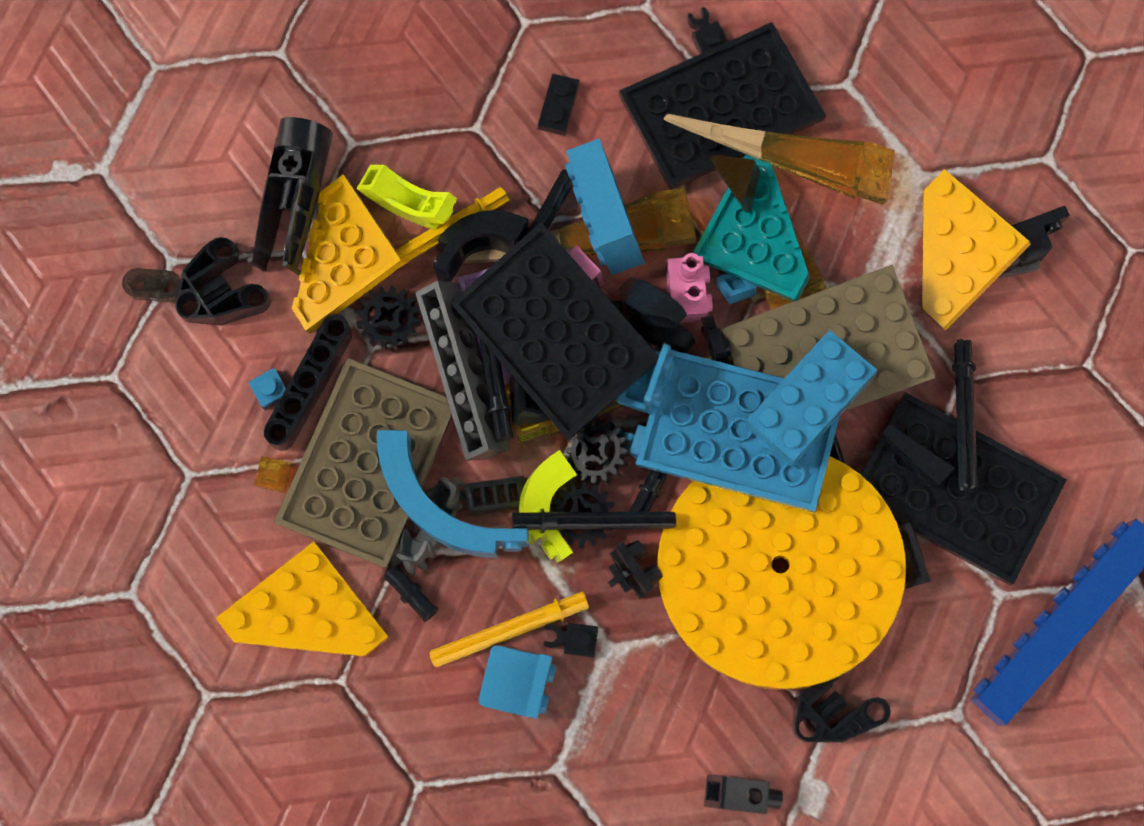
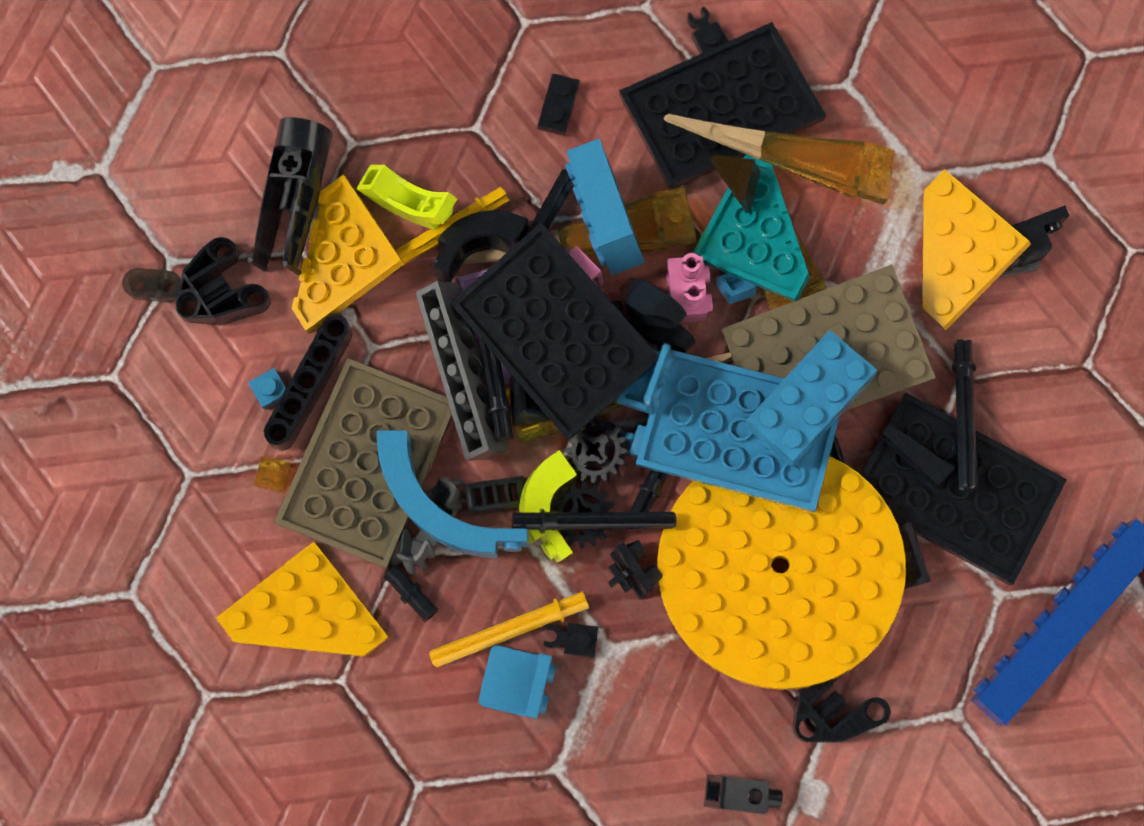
(396, 310): black gear -> none
(716, 345): black plate -> none

